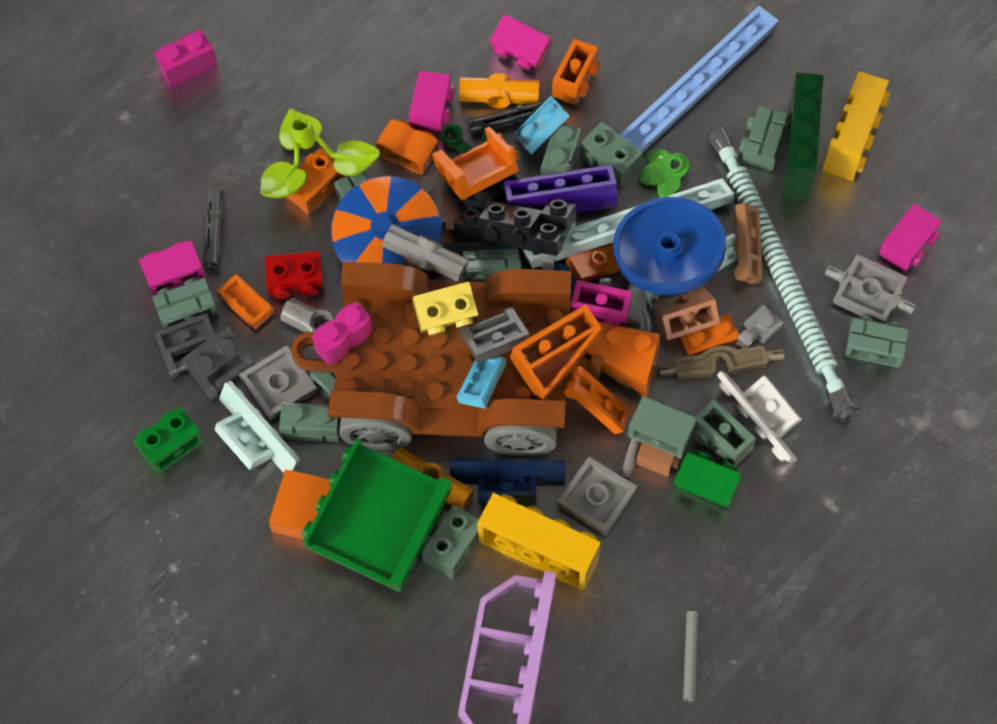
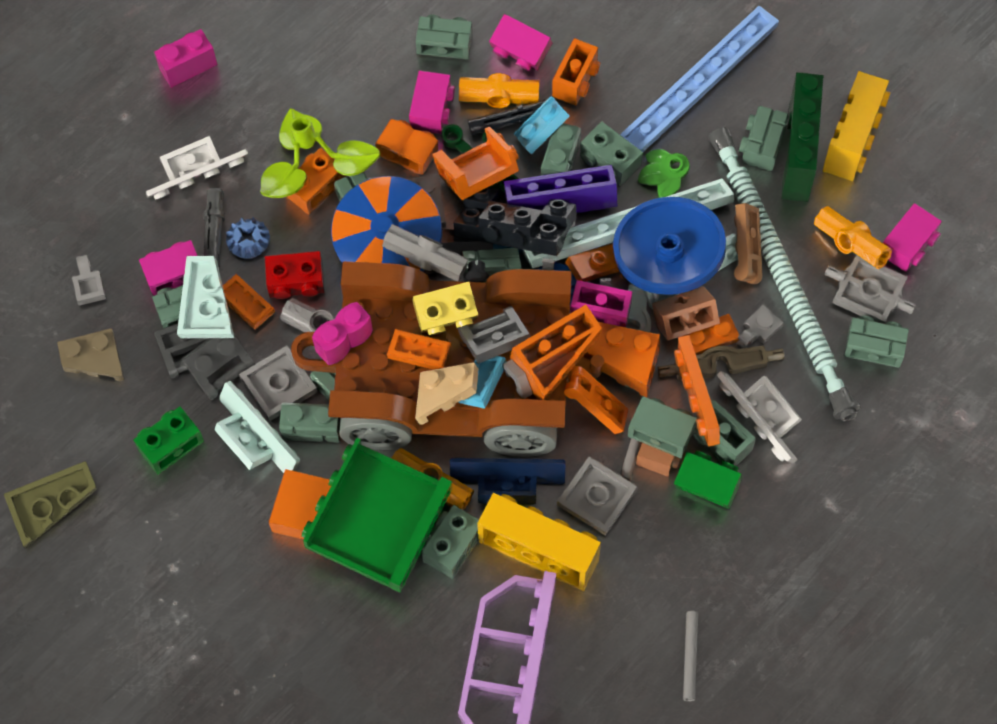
(48, 500): none -> olive wing
(88, 284): none -> light grey plate
(92, 354): none -> dark tan wing
(191, 162): none -> white bracket
(203, 301): none -> light aqua wing
(247, 248): none -> medium blue gear
(418, 350): none -> orange plate
(444, 37): none -> sand green brick
(444, 389): none -> tan wing
(476, 273): none -> black piece
(520, 378): none -> light grey tile
(697, 391): none -> orange wing
(853, 237): none -> light orange piece

